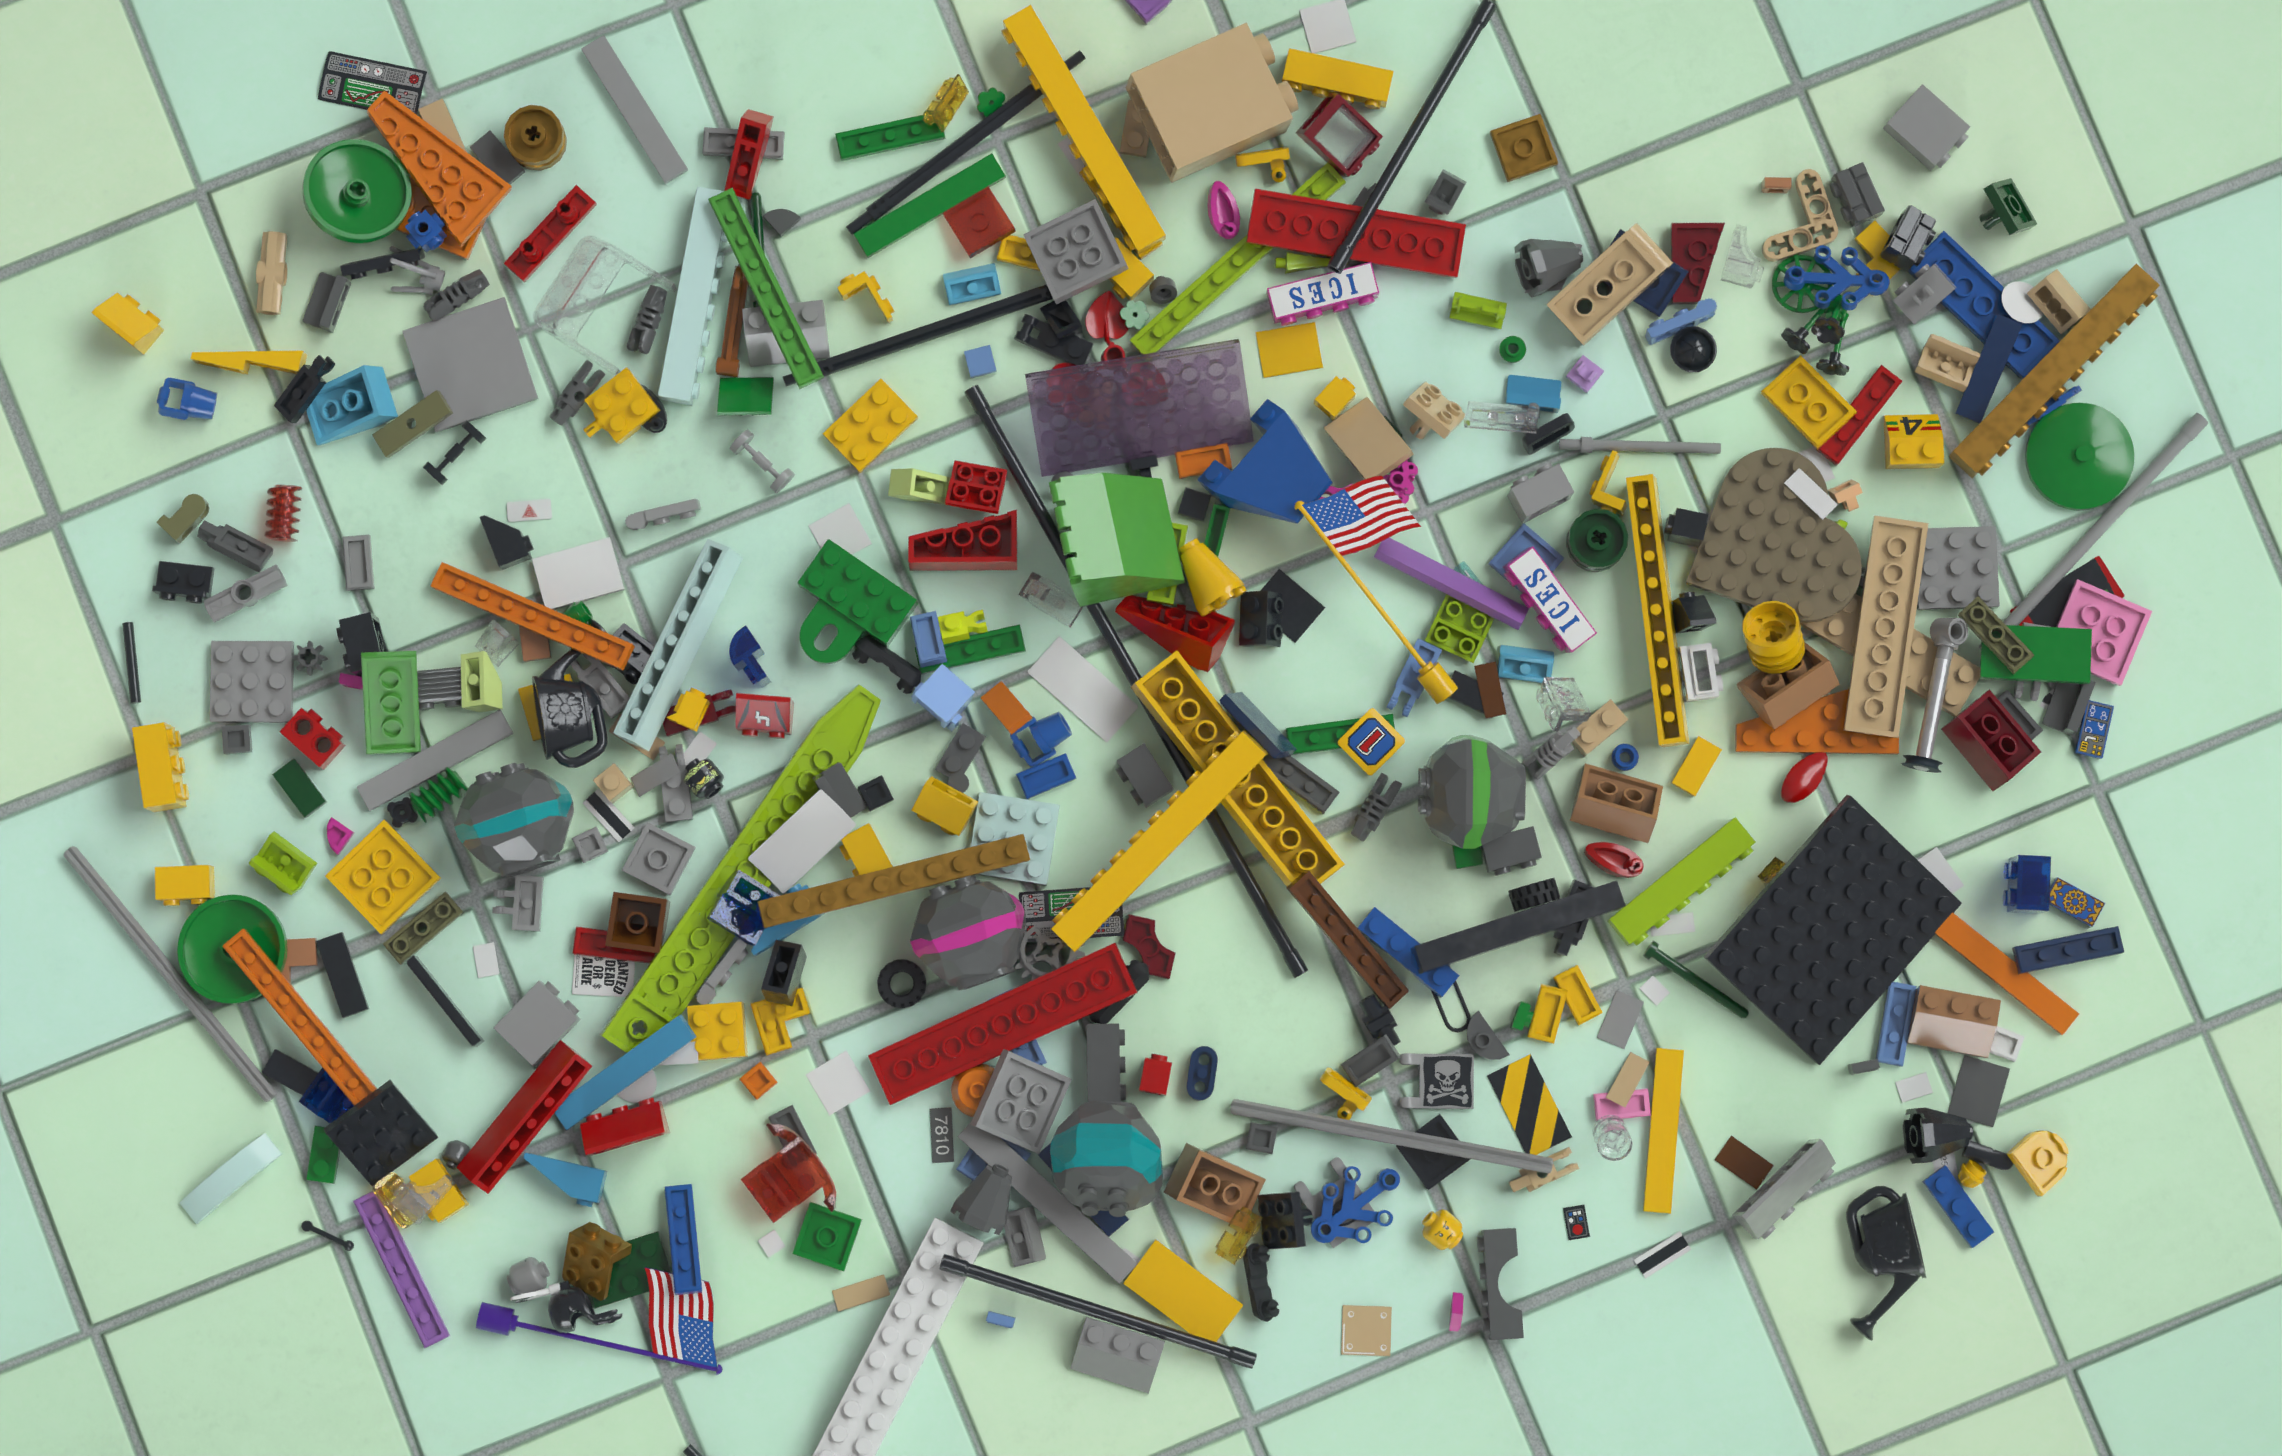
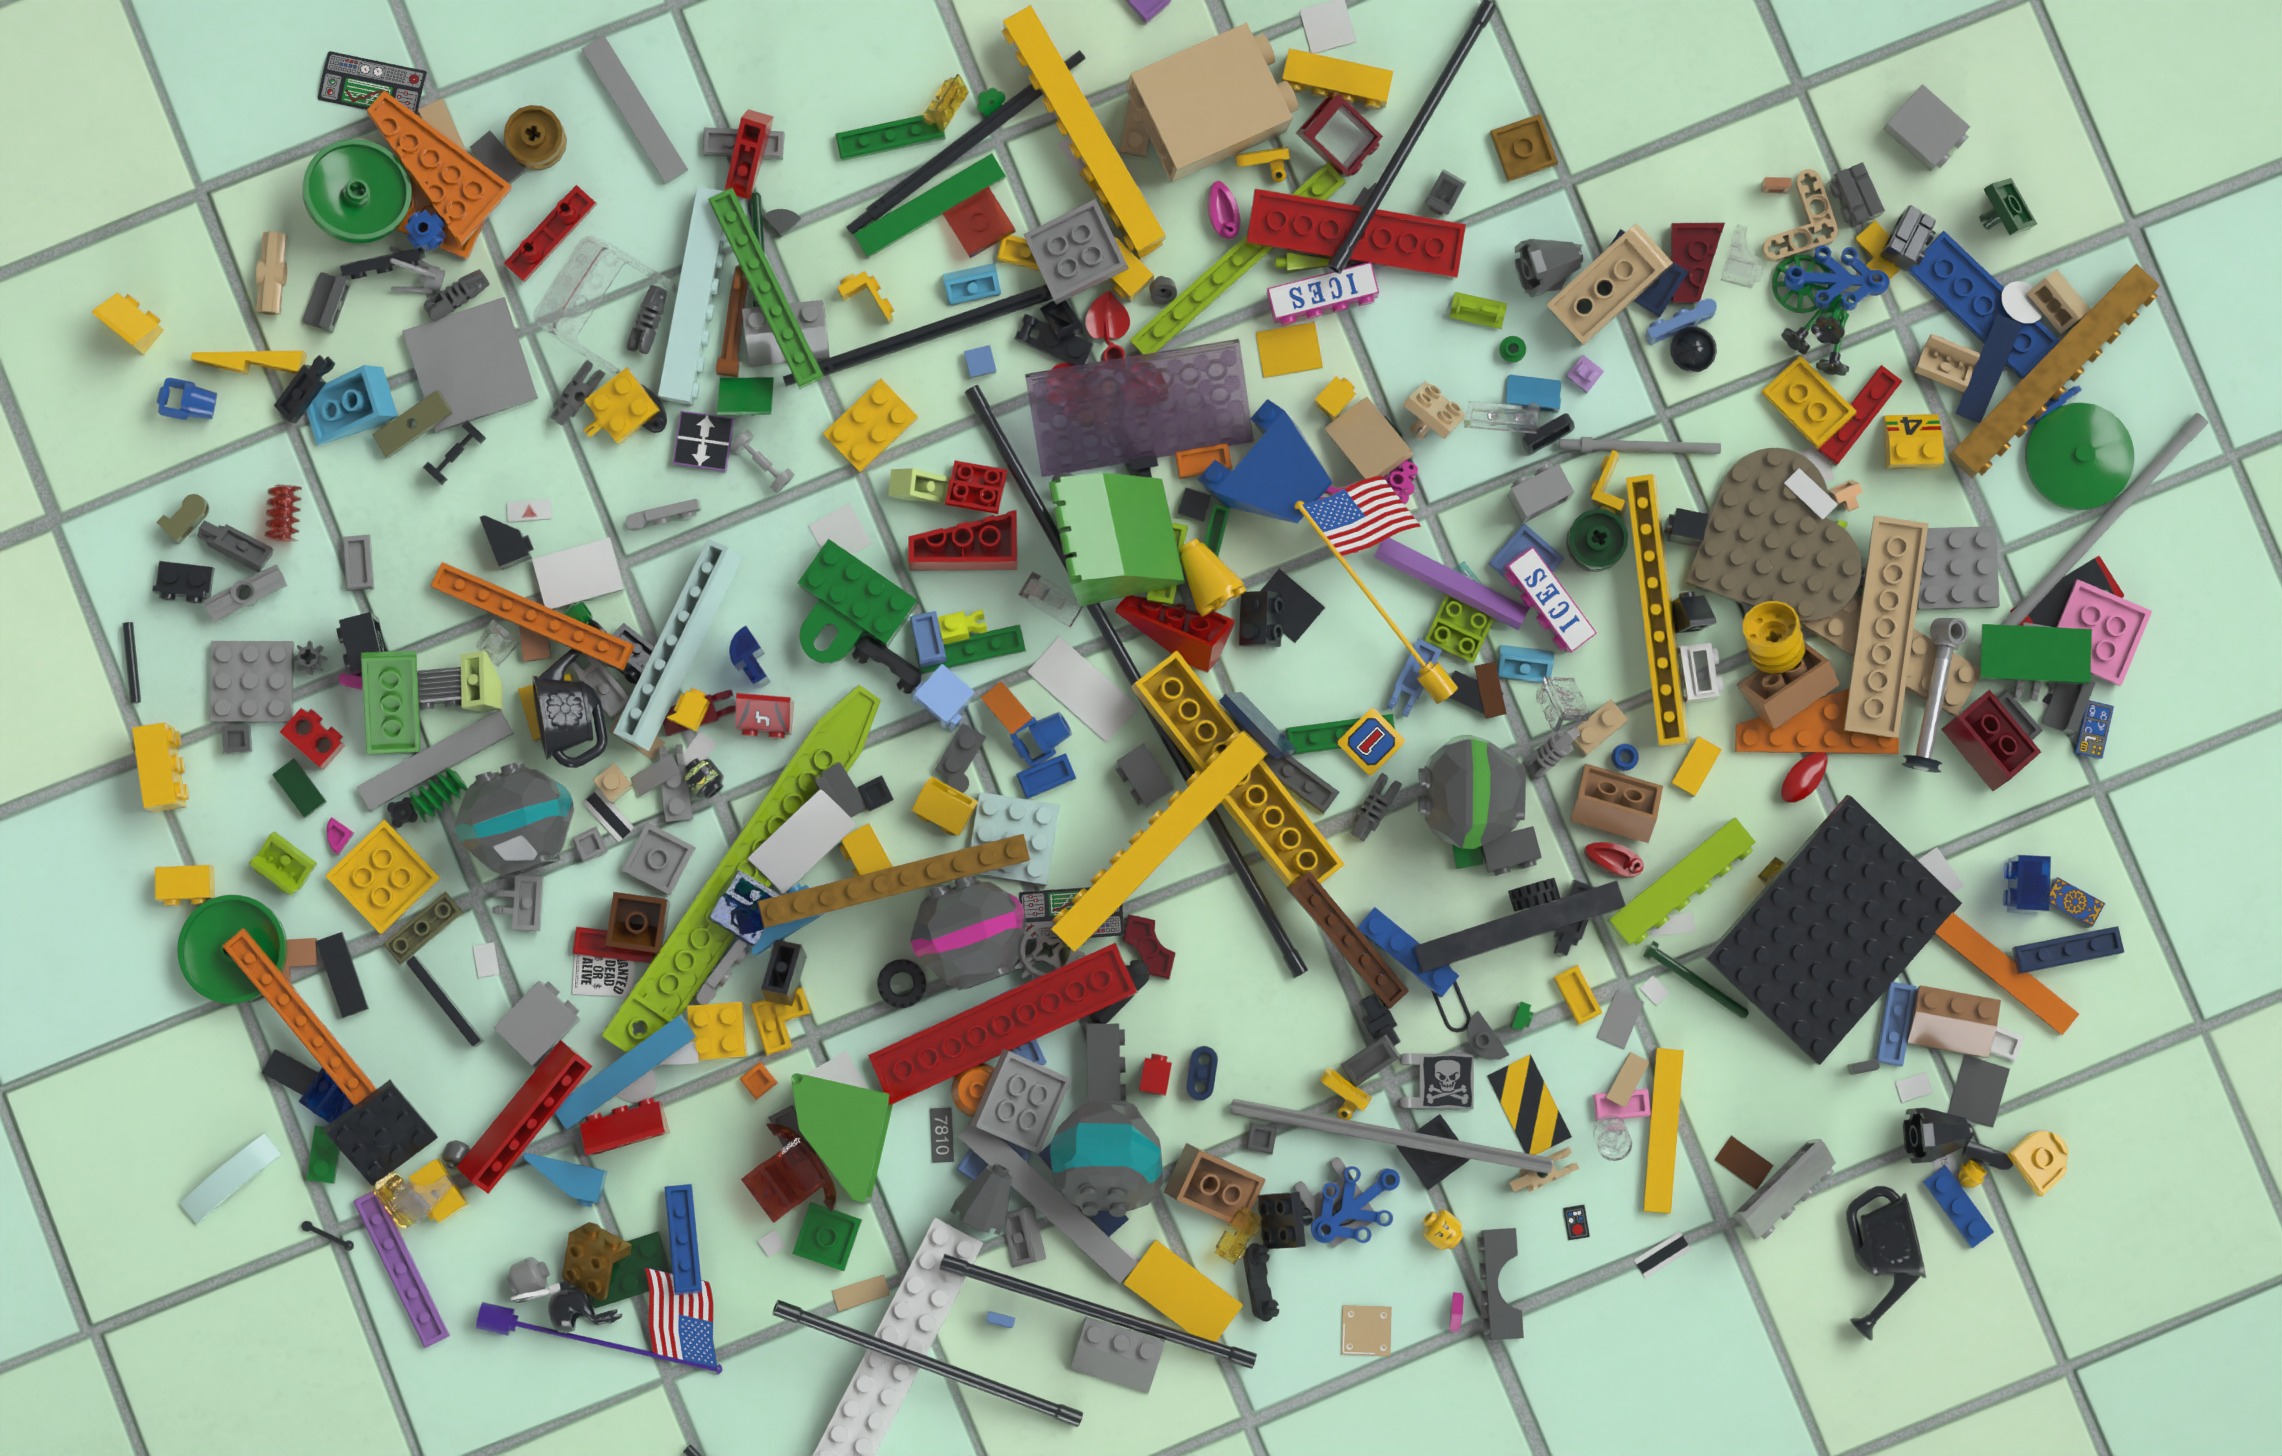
(170, 974): light grey axle -> none
(703, 441): none -> black tile
(798, 1315): none -> black piece
(844, 1129): none -> bright green windscreen
(1141, 315): plant -> none
(1547, 1013): yellow tile -> none
(1924, 292): light grey brick -> none
(2008, 647): olive tile -> none

